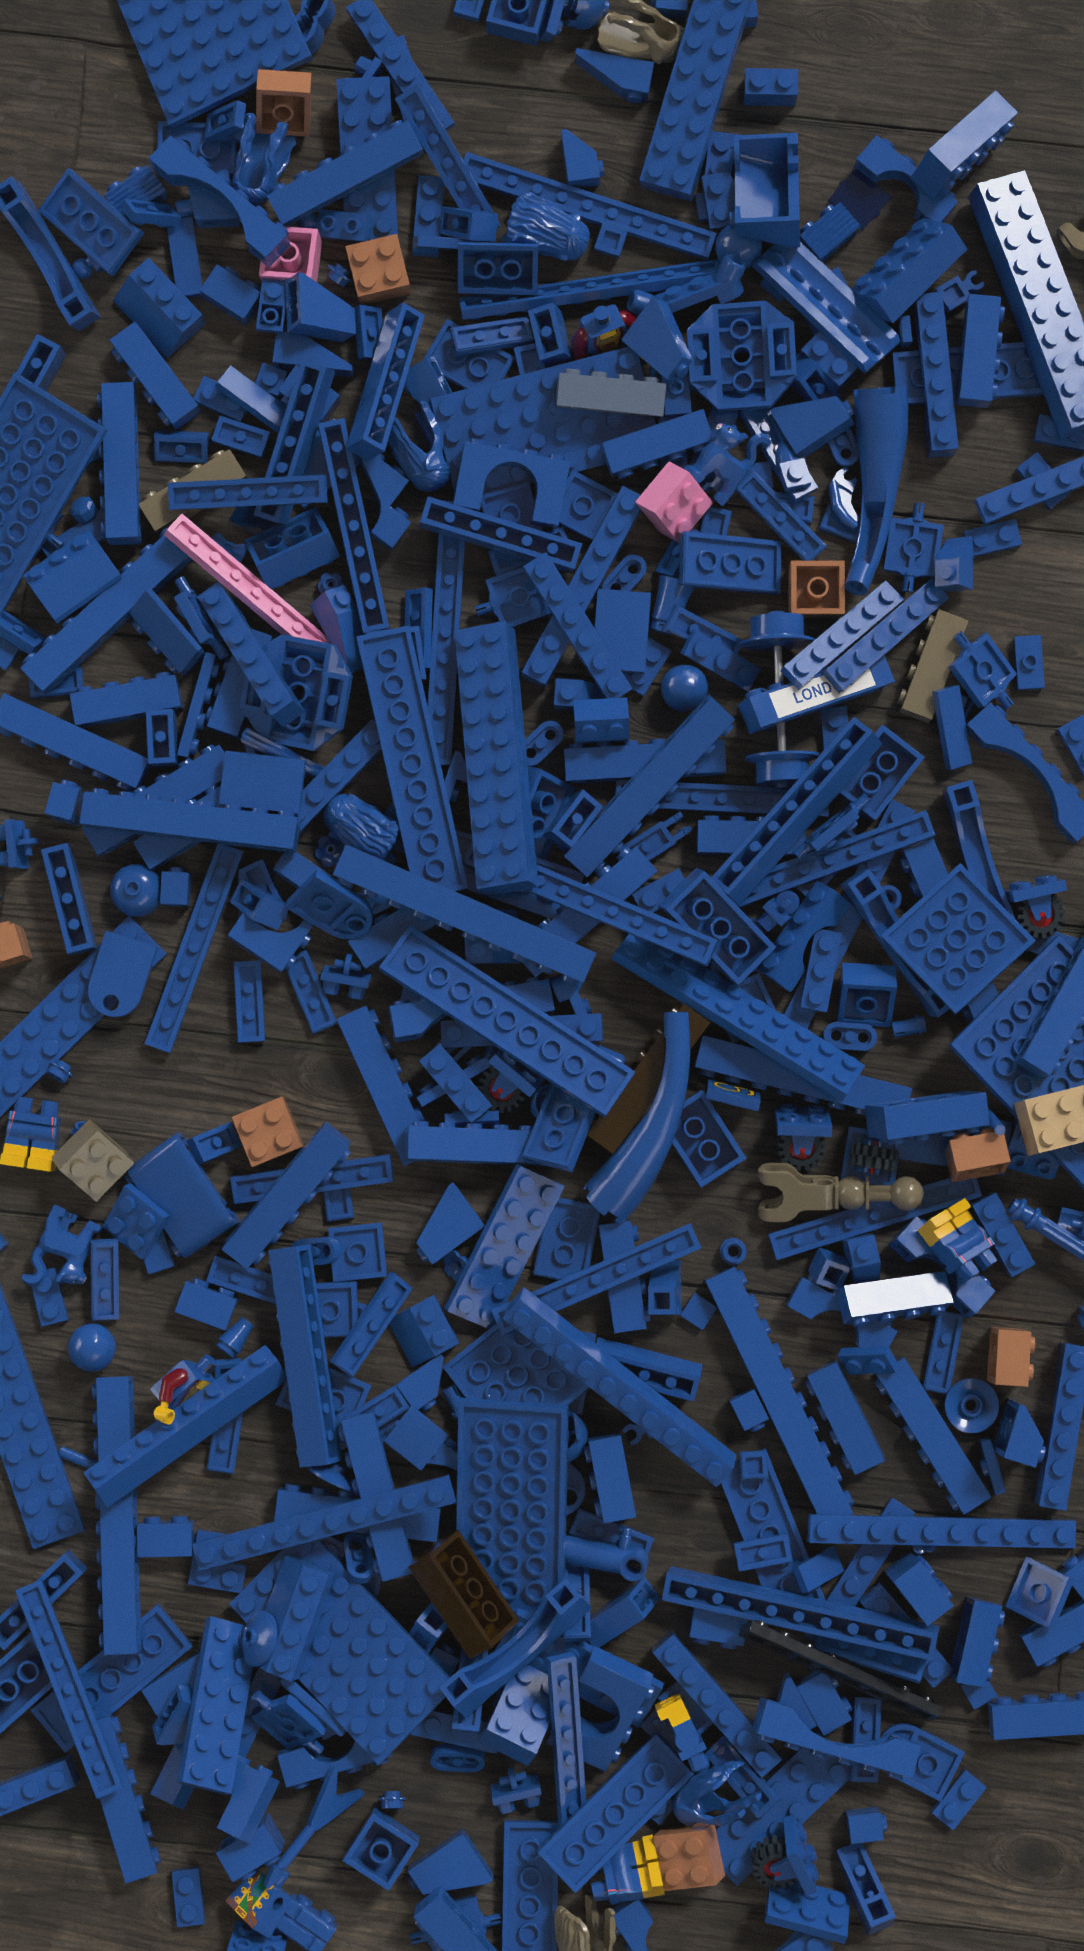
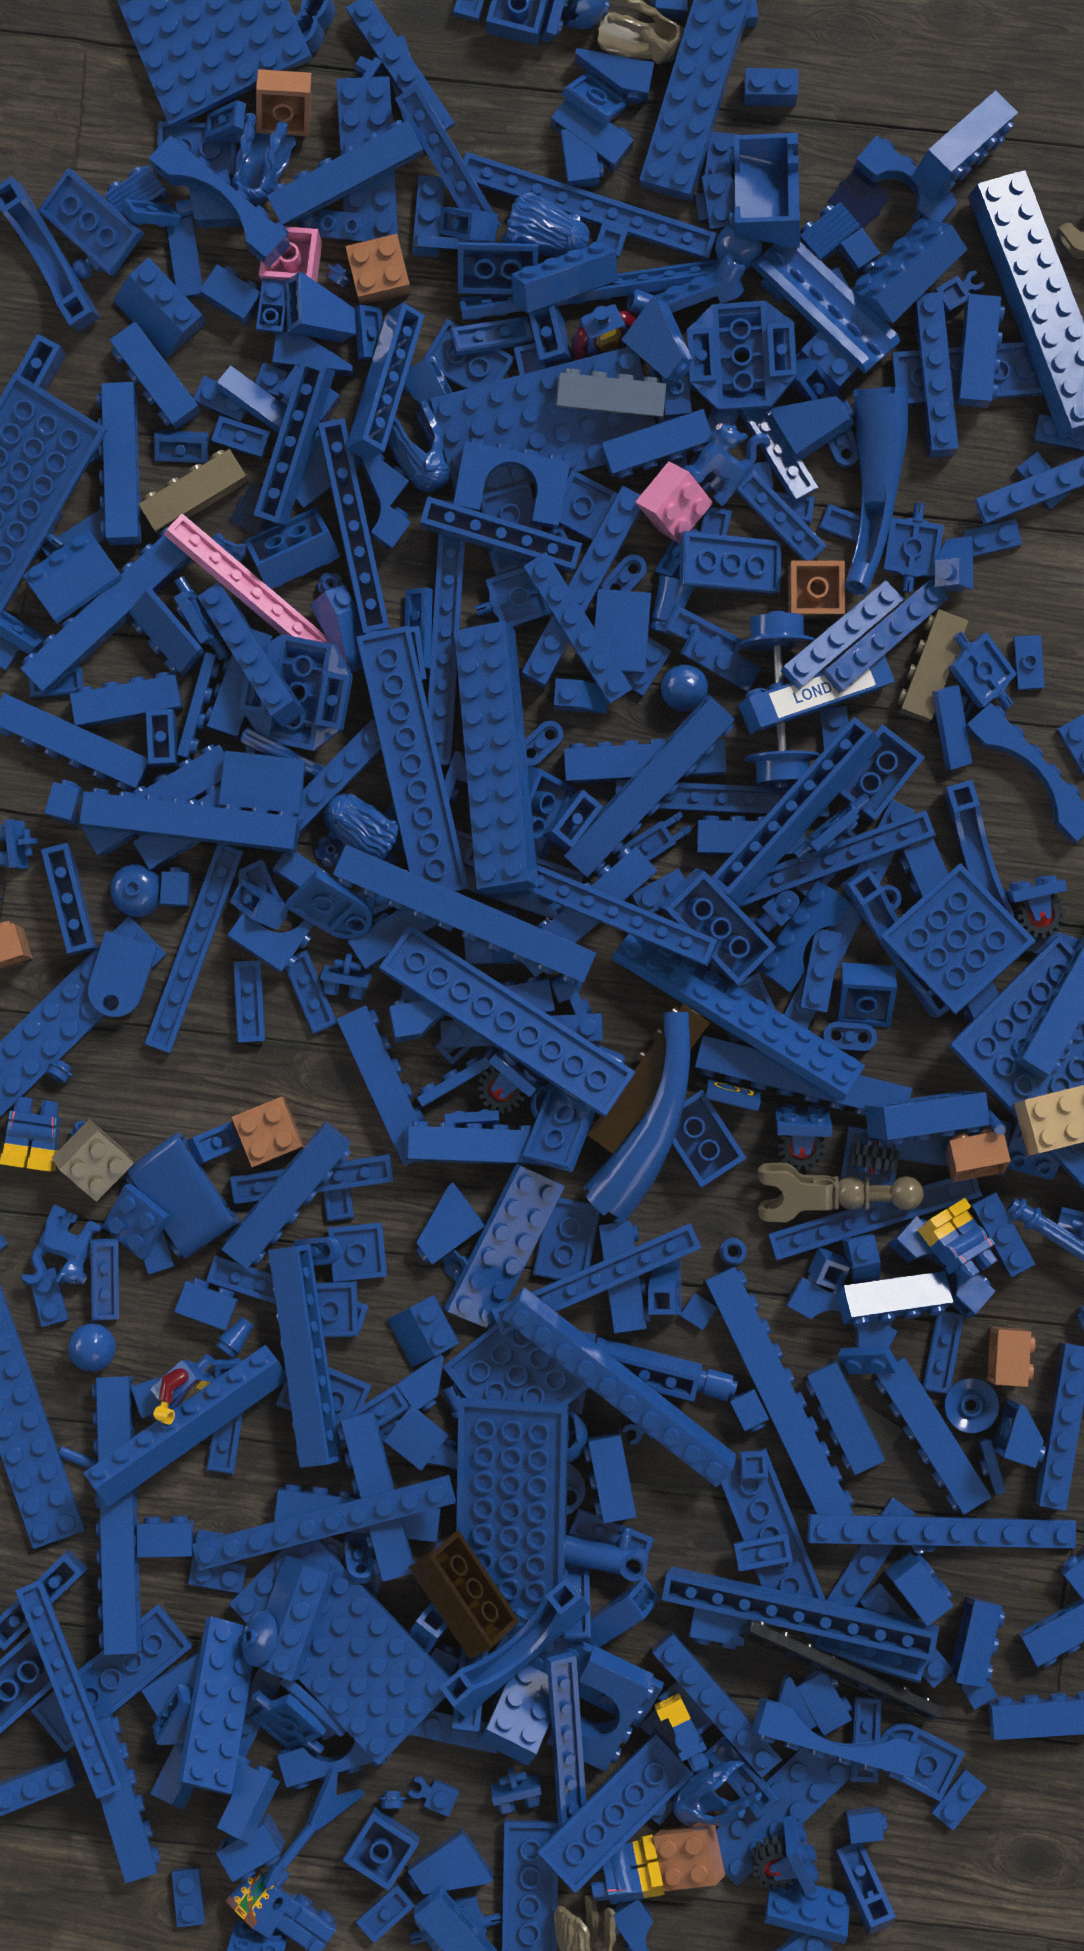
(83, 509): blue tile -> none
(145, 1398): none -> blue brick
(247, 492): blue plate -> none
(334, 1475): blue dish -> none
(371, 1324): blue tile -> none
(385, 1912): none -> blue plate
(438, 1797): none -> blue plate
(455, 1083): blue plate -> none
(457, 1758): blue plate -> none
(564, 276): none -> blue brick
(595, 98): none -> blue tile
(601, 720): blue slope -> none
(608, 141): none -> blue brick
(717, 1384): none -> blue brick
(791, 468): plate -> none
(818, 1569): blue tile -> none
(840, 498): blue piece -> none
(859, 252): none -> blue brick
(904, 332): blue tile -> none
(909, 1027): blue pin -> none
(1039, 1593): blue plate -> none

